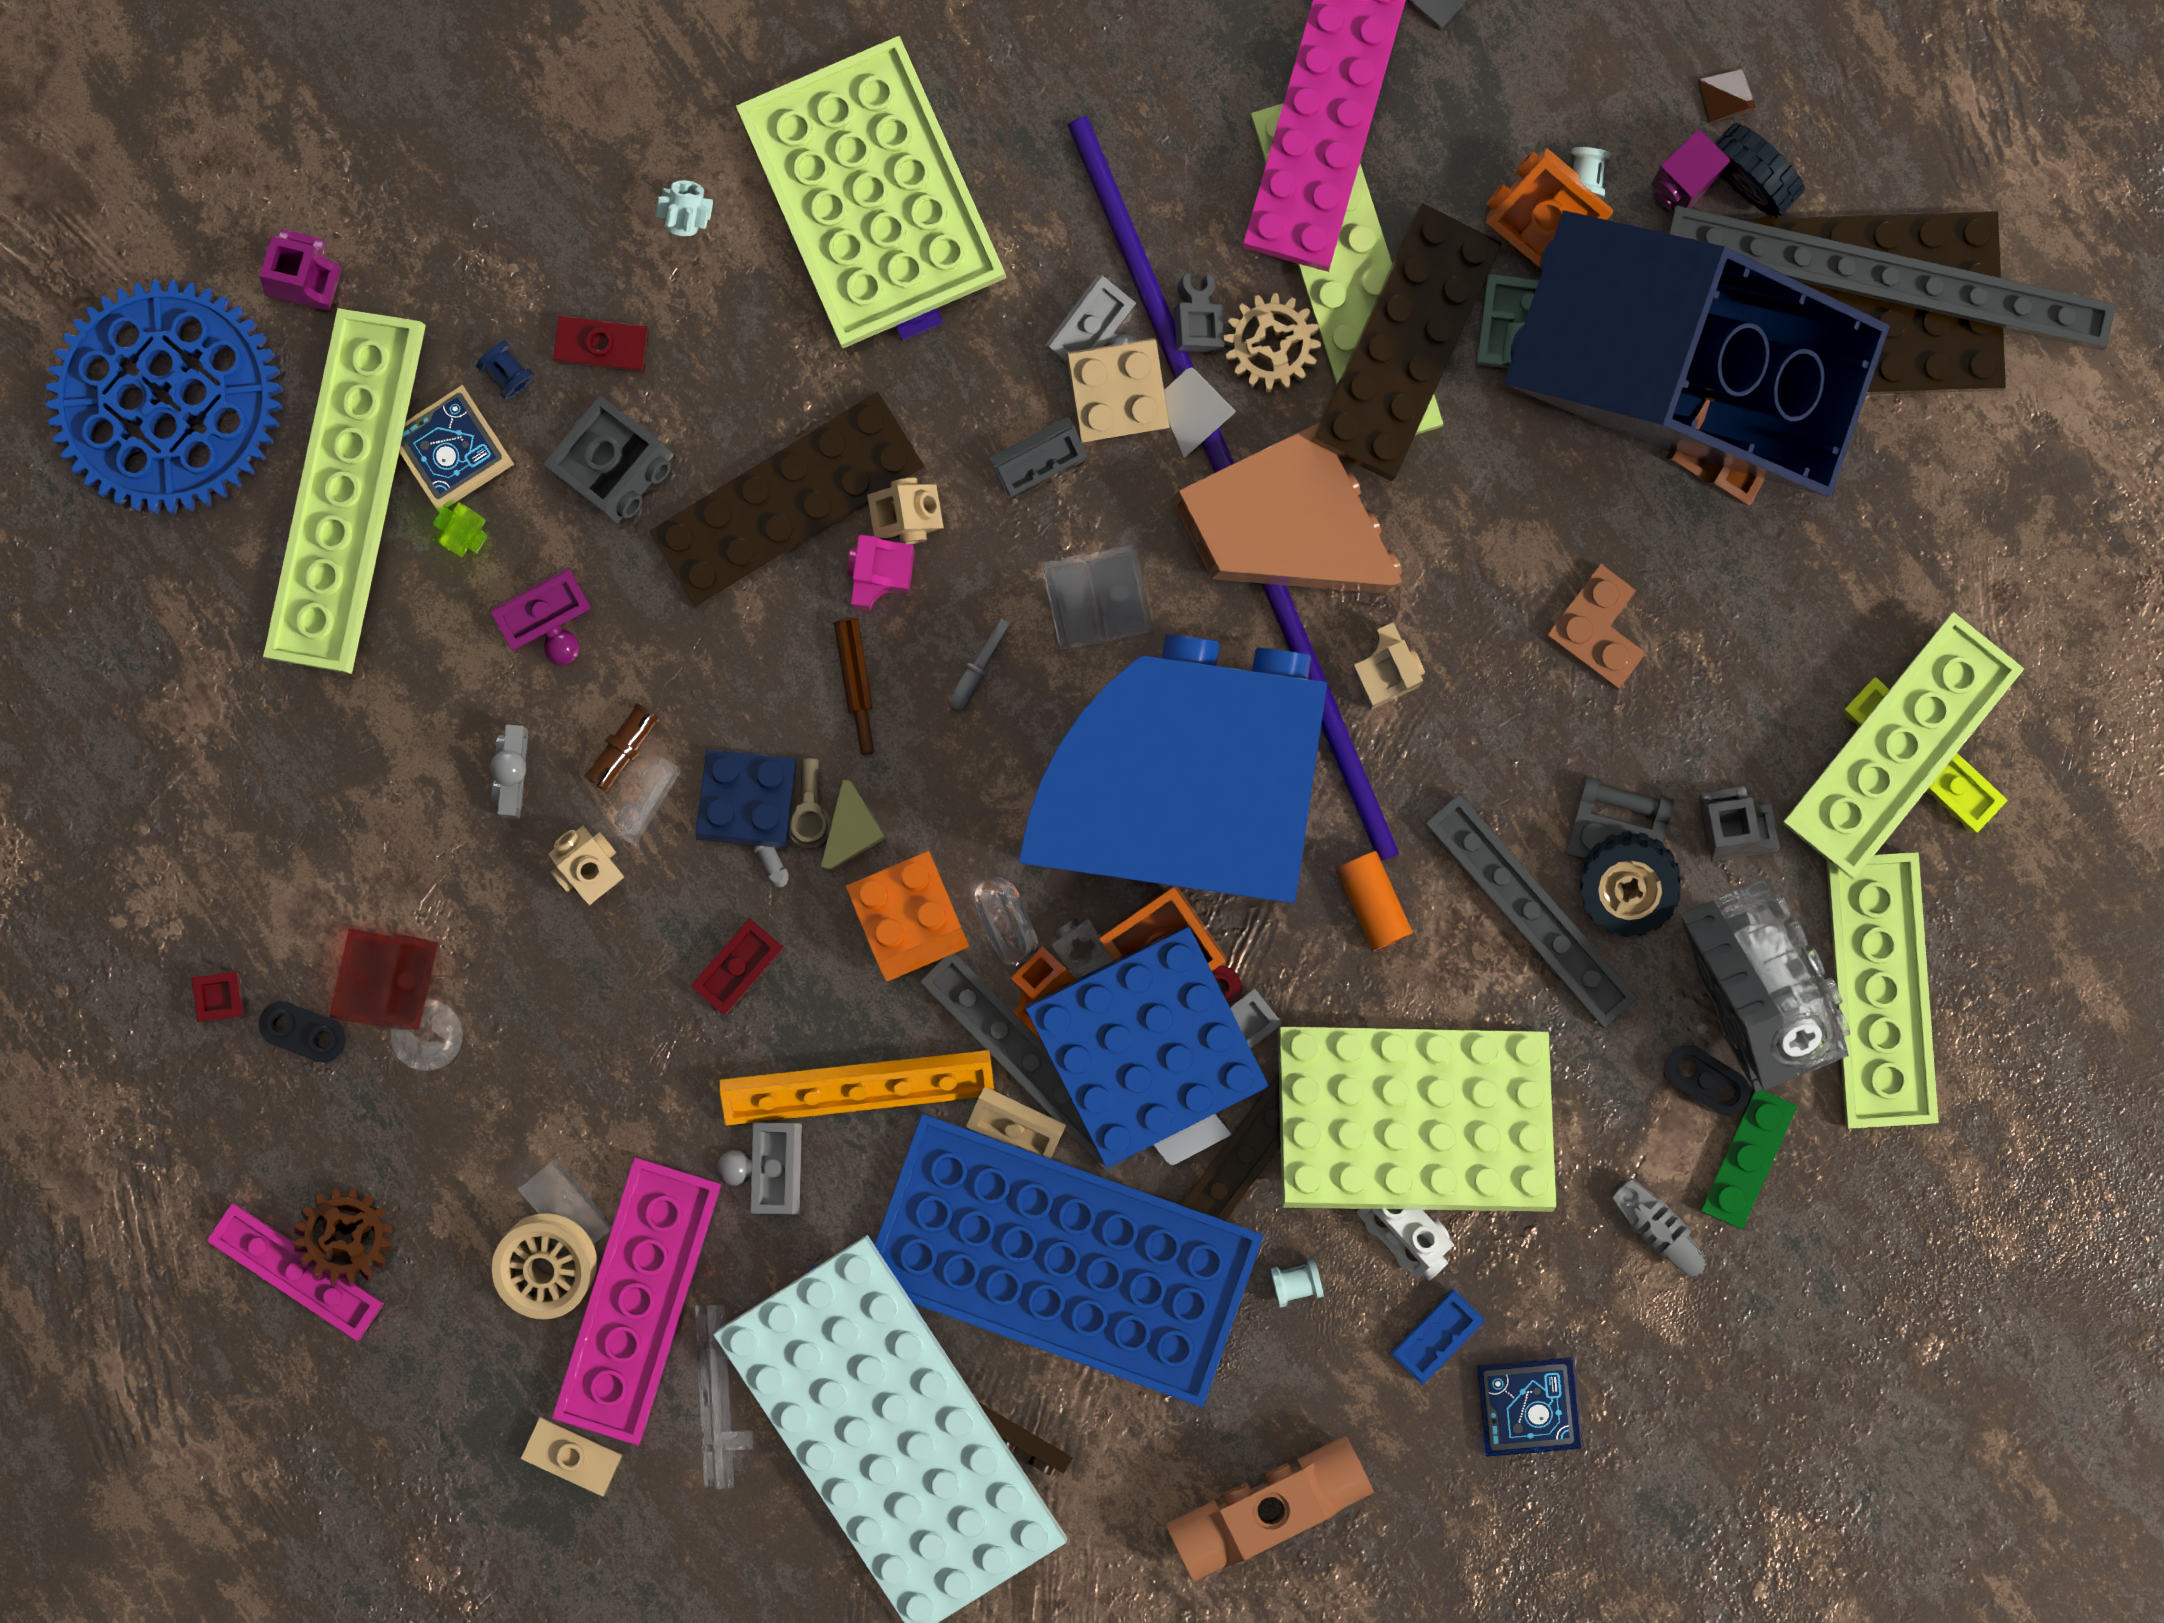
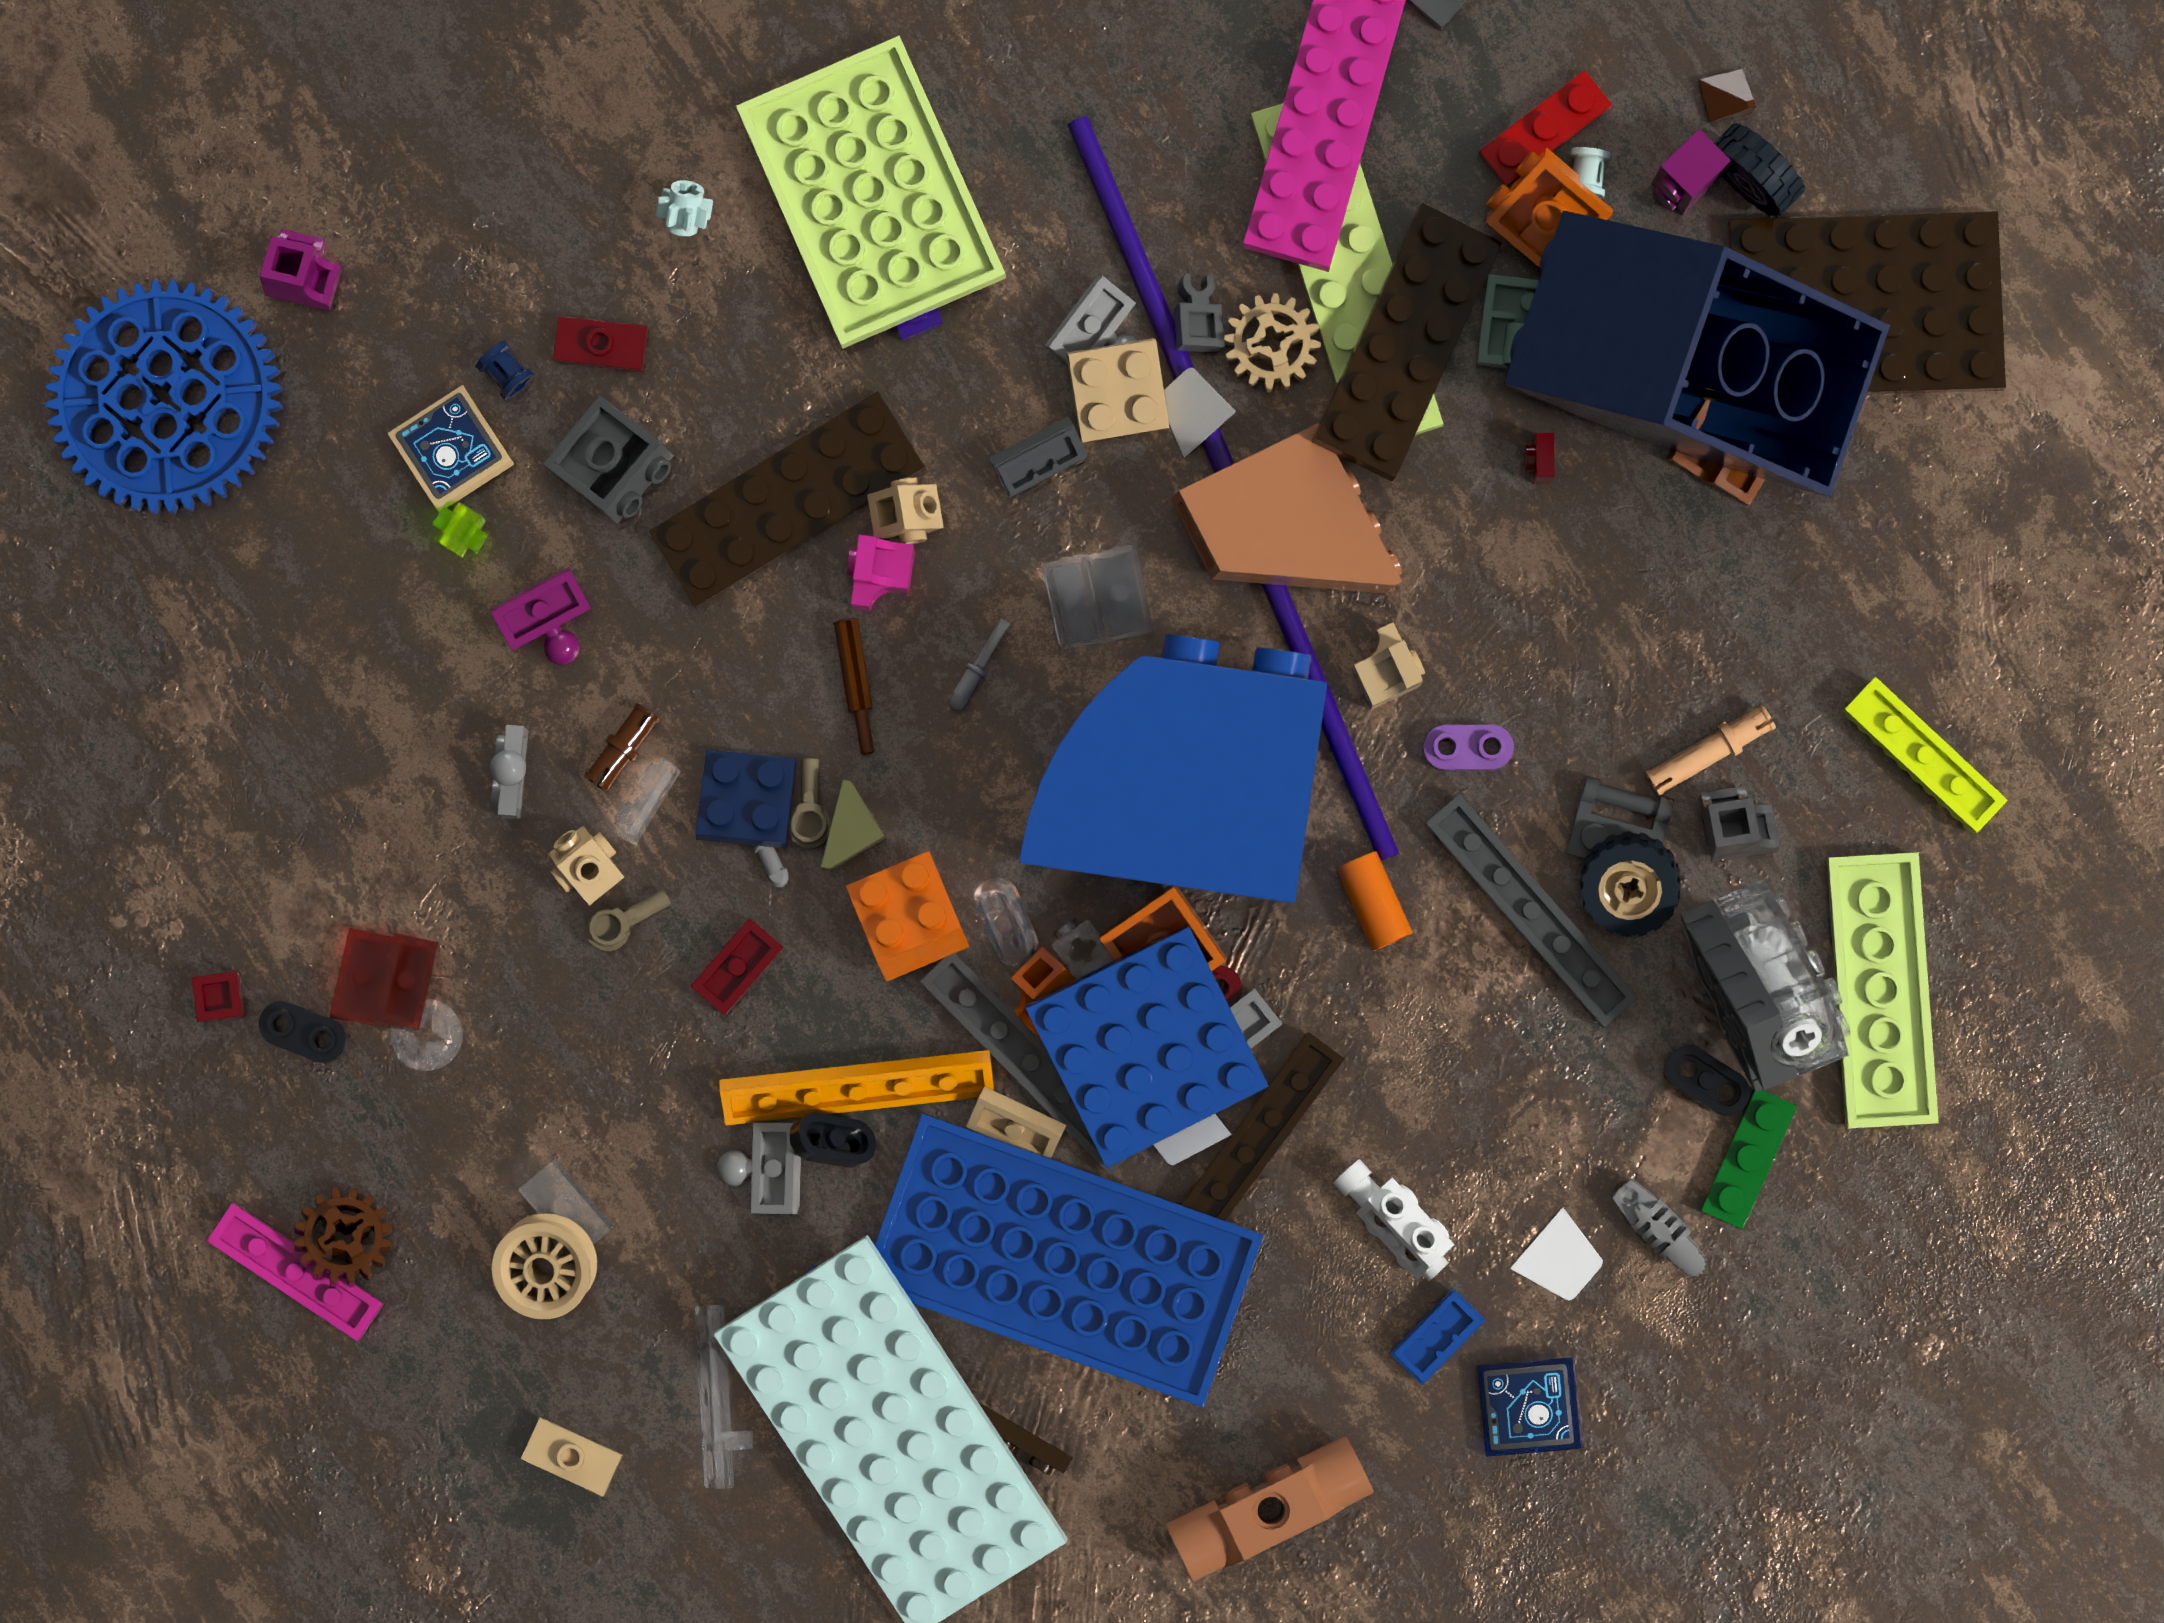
(344, 490): yellowish green plate -> none
(610, 926): none -> dark tan plate
(637, 1301): dark pink plate -> none
(829, 1137): none -> black plate
(1297, 1282): light aqua bush -> none
(1416, 1119): yellowish green plate -> none
(1468, 748): none -> medium lavender plate
(1540, 458): none -> dark red plate
(1546, 126): none -> red plate
(1560, 1258): none -> white sticker
(1587, 630): nougat plate -> none
(1709, 750): none -> light nougat pin
(1903, 746): yellowish green plate -> none
(1906, 280): dark grey plate -> none

